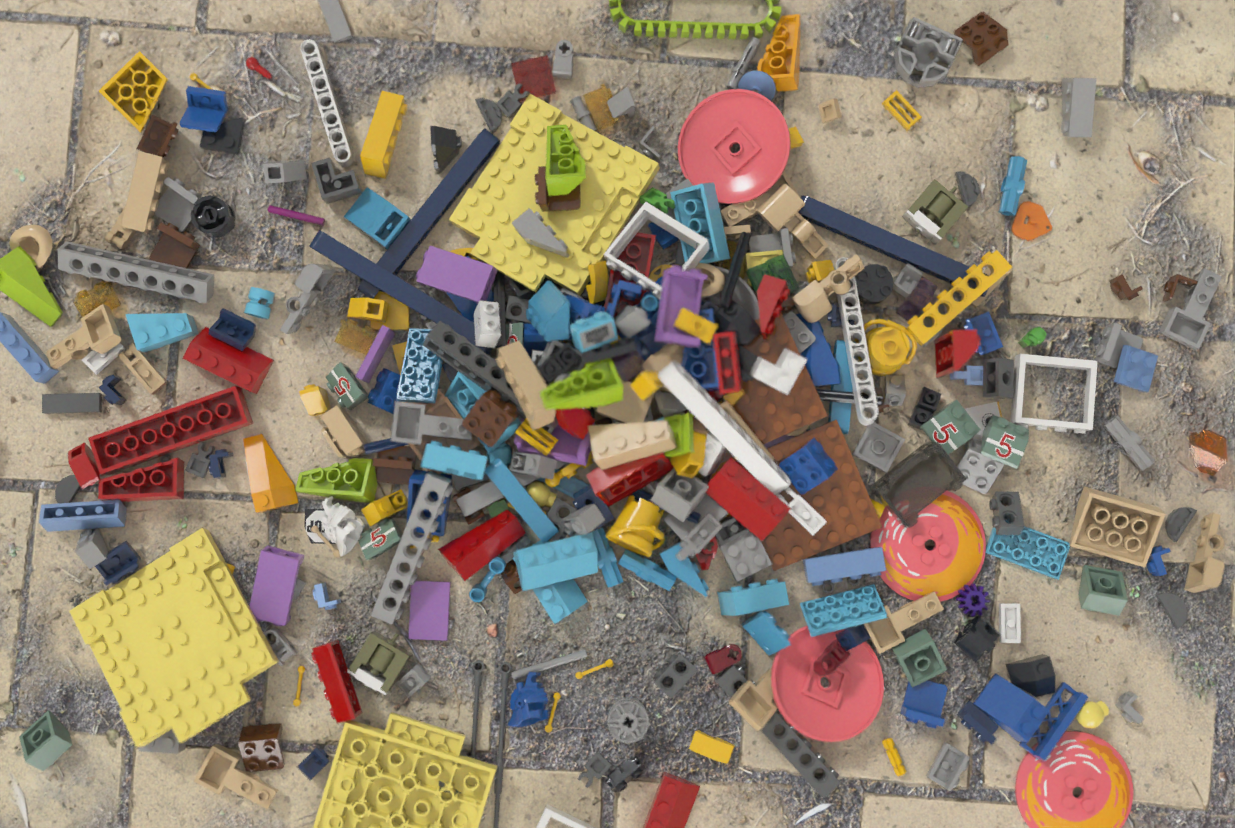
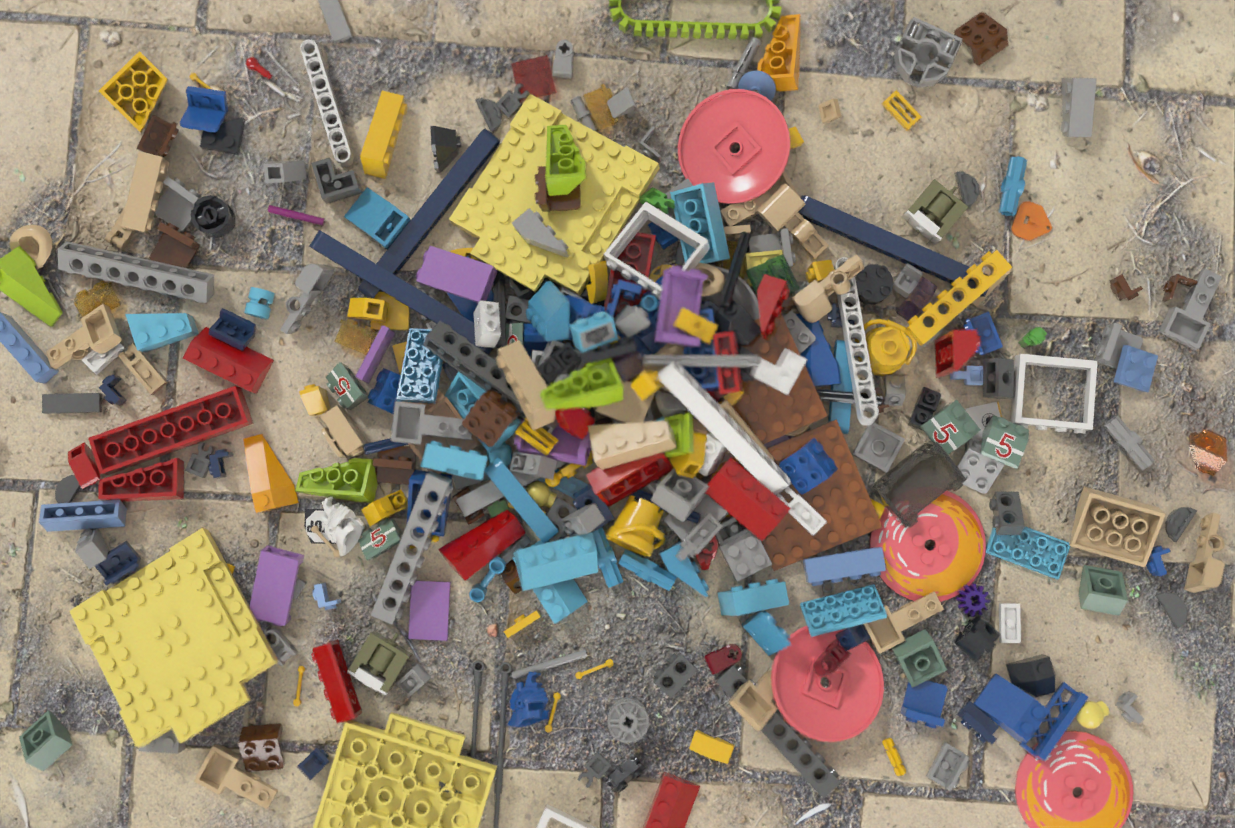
(522, 622): none -> yellow plate
(702, 360): none -> light grey axle

